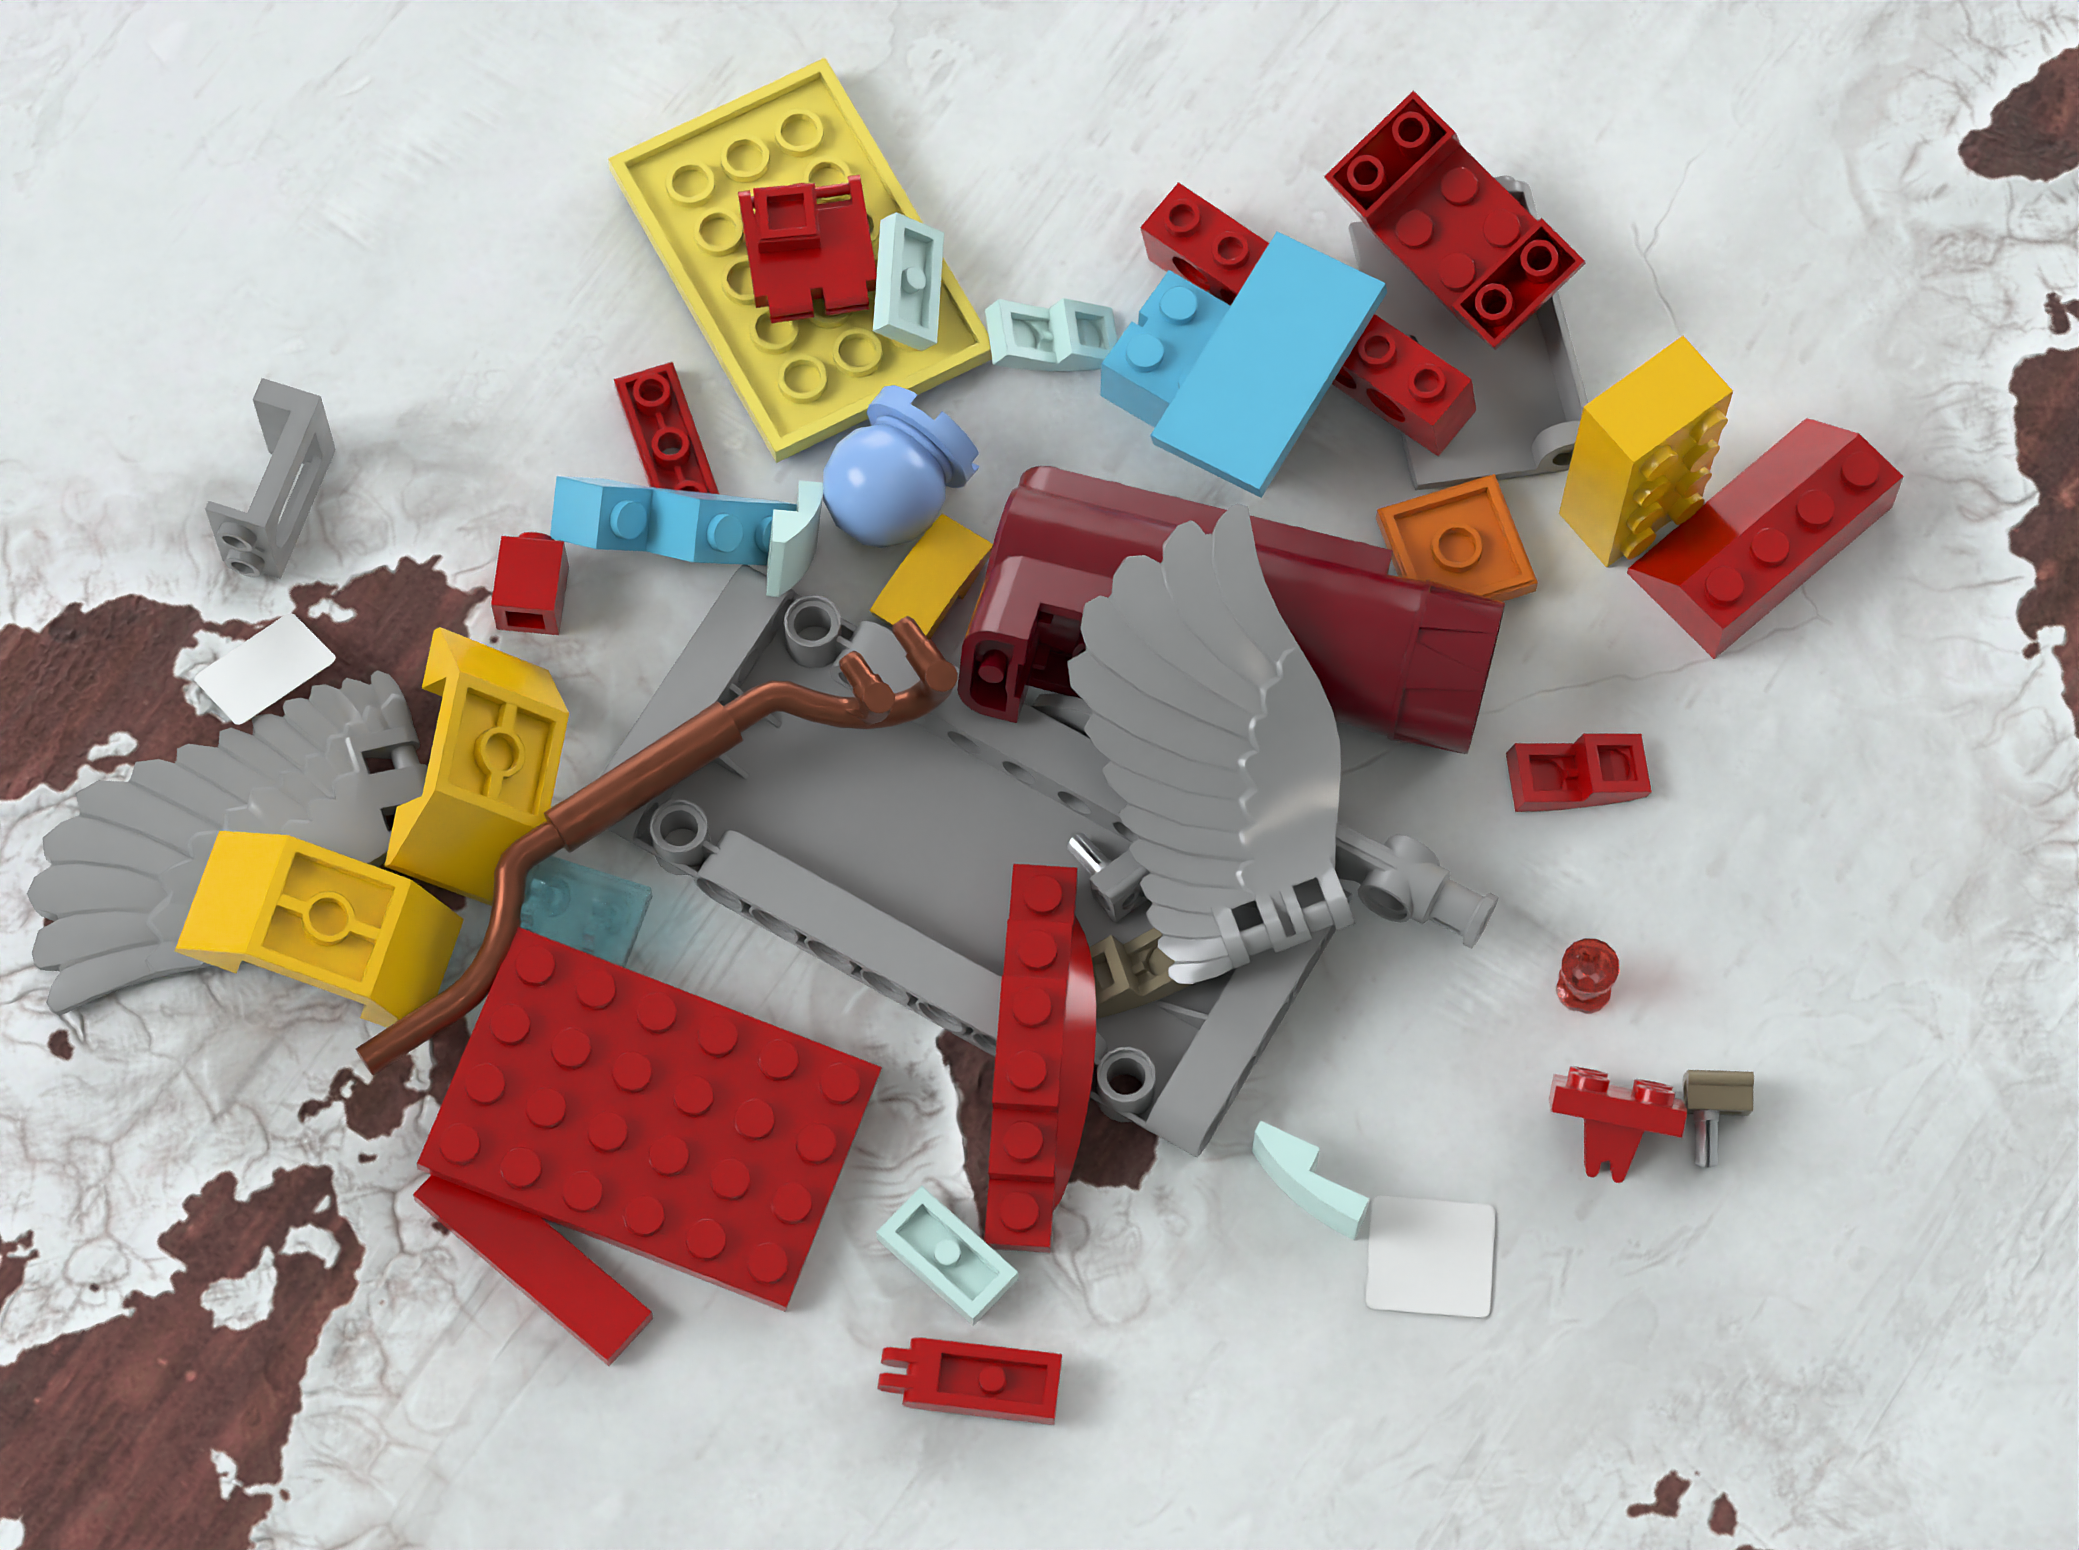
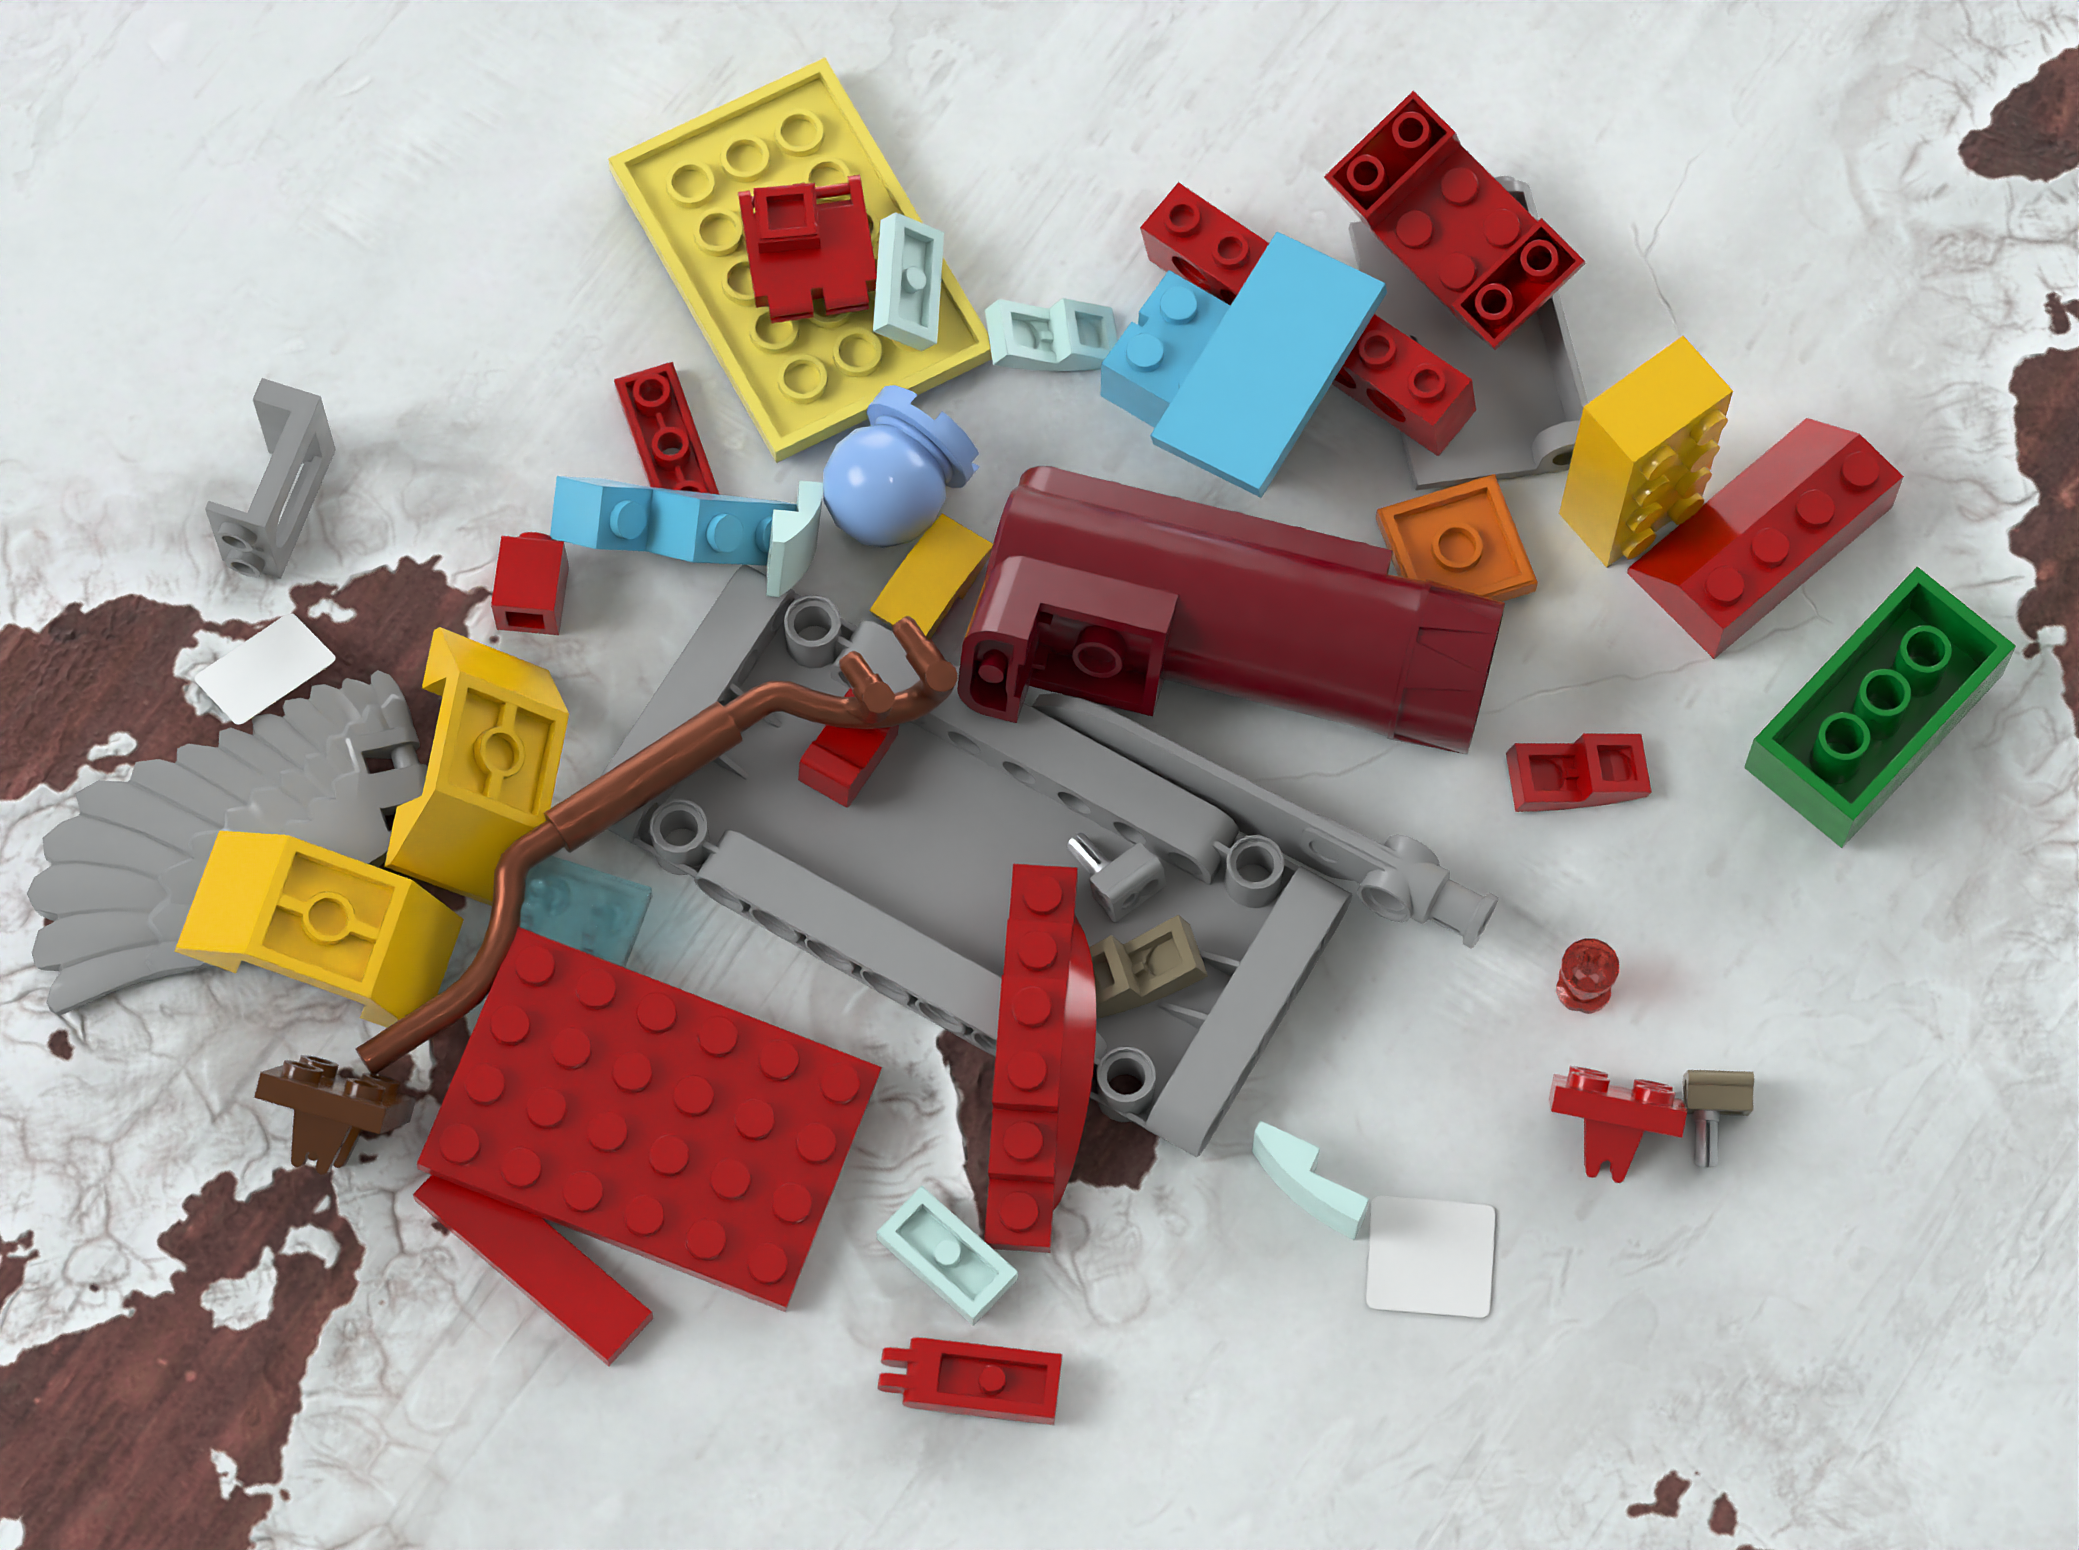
(332, 1108): none -> reddish brown plate
(844, 759): none -> red piece
(1214, 748): light grey animal -> none
(1879, 706): none -> green brick

